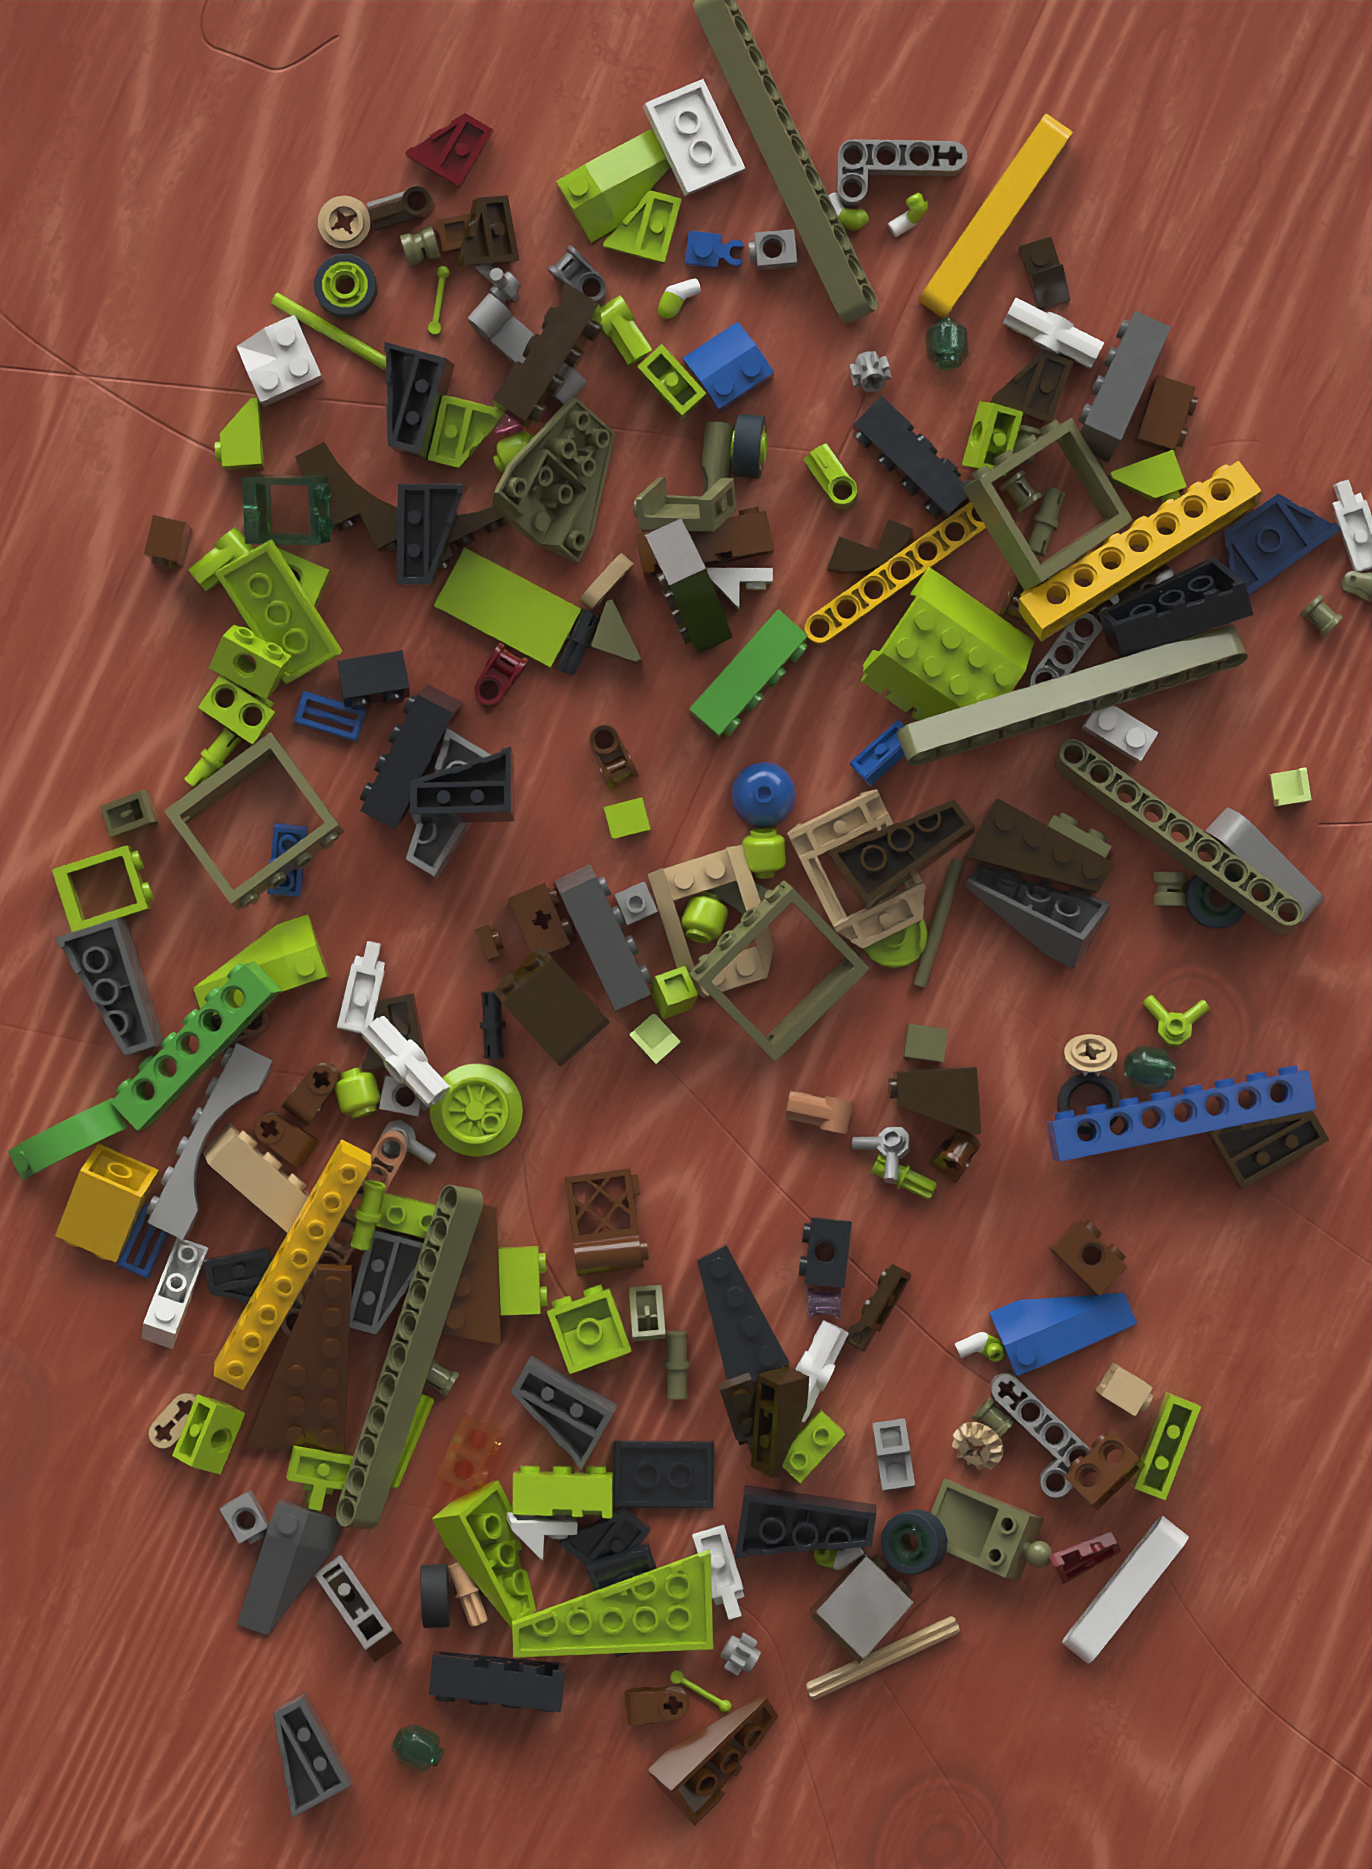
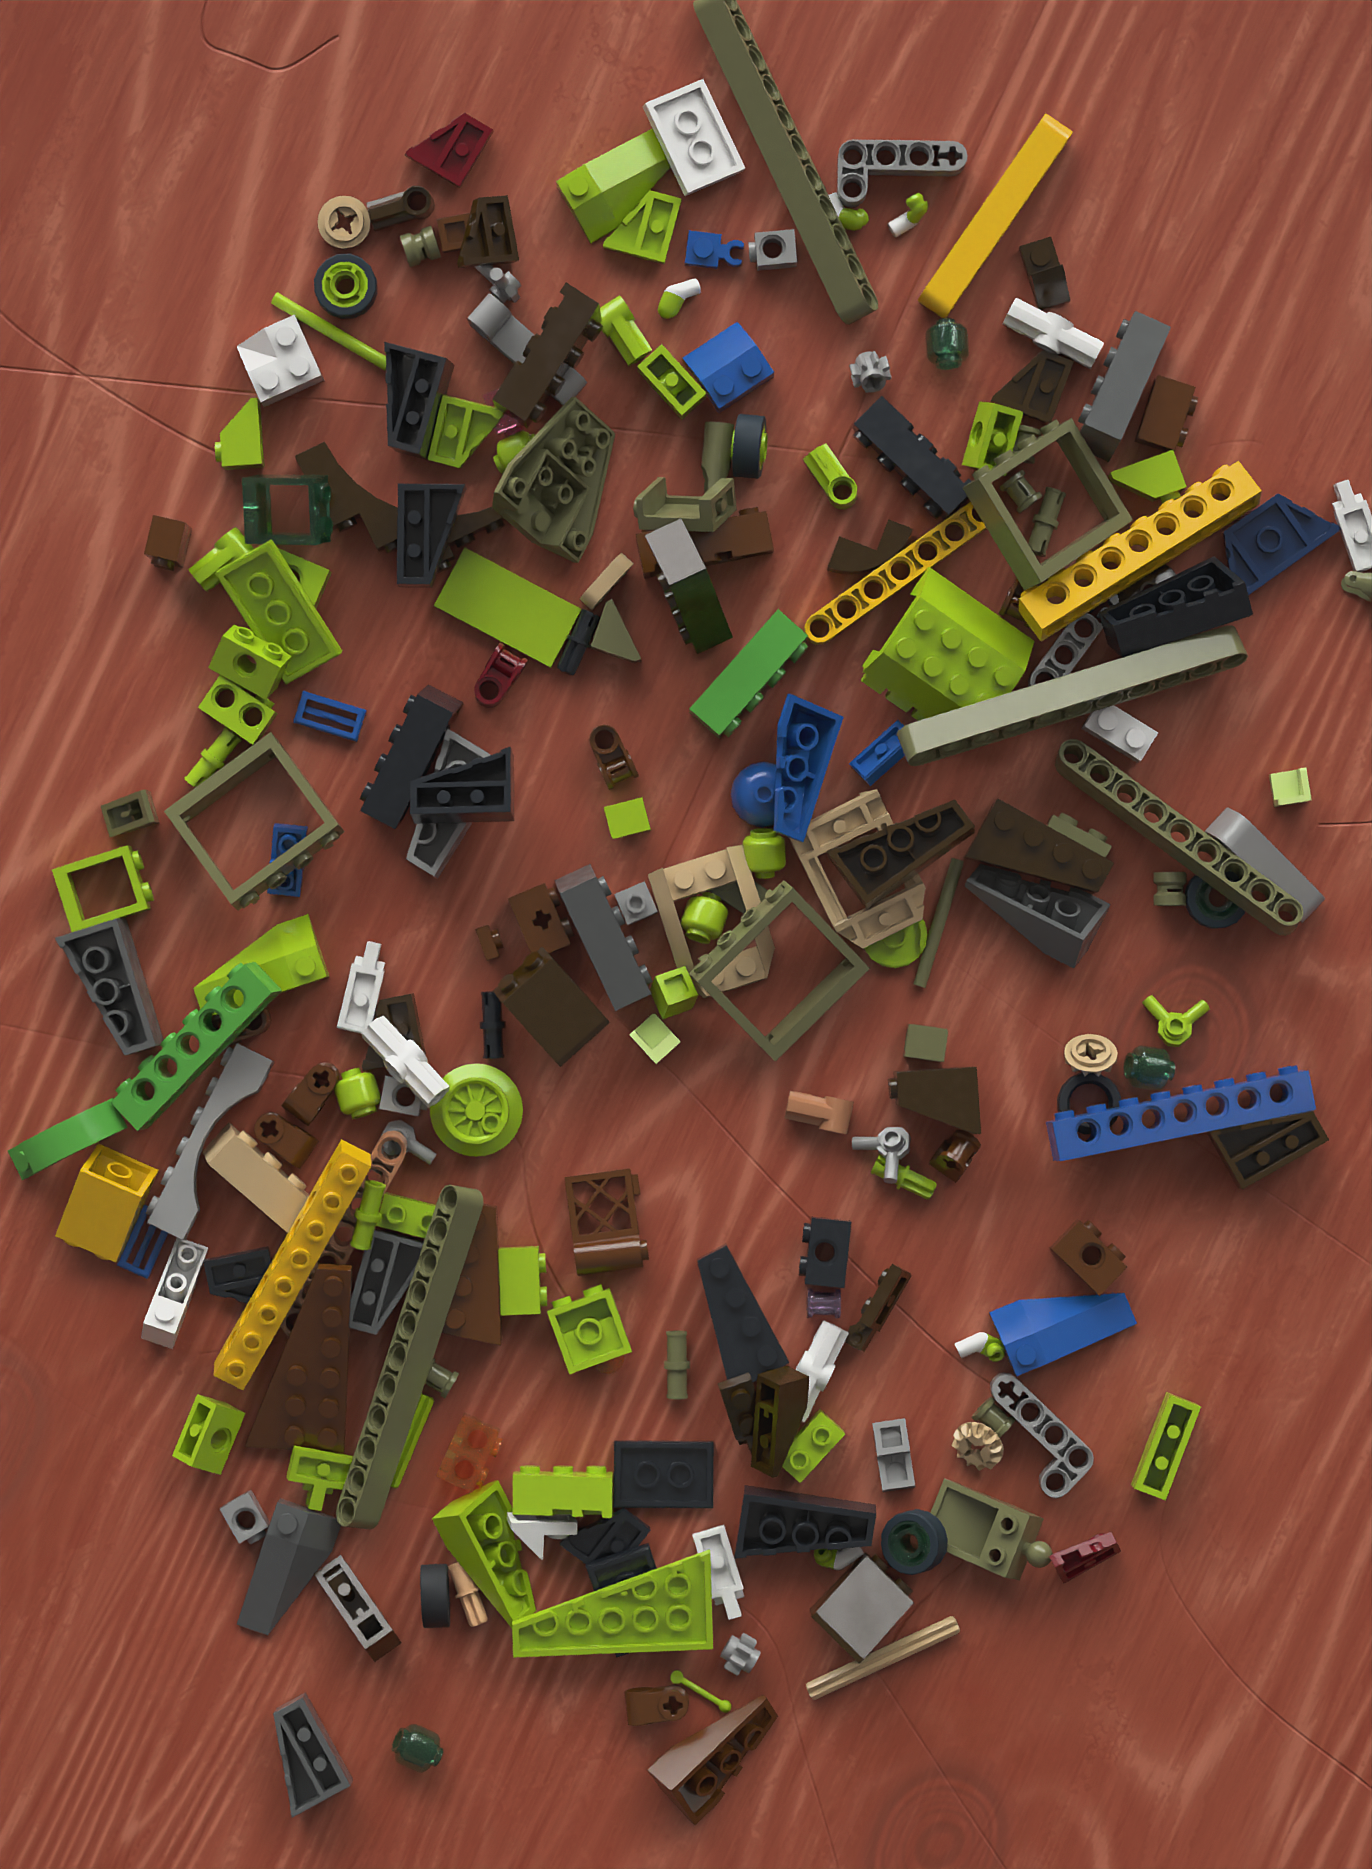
(167, 1416): tan beam -> none
(373, 680): black brick -> none
(434, 326): lime hinge -> none
(497, 1680): black wedge -> none
(564, 1407): dark grey wedge -> none
(578, 273): dark grey piece -> none
(647, 1313): olive slope -> none
(729, 580): white slope -> none
(803, 753): none -> blue wedge
(1110, 1476): reddish brown brick -> none
(1125, 1389): tan brick -> none
(1125, 1589): white beam -> none
(1321, 615): olive bush -> none

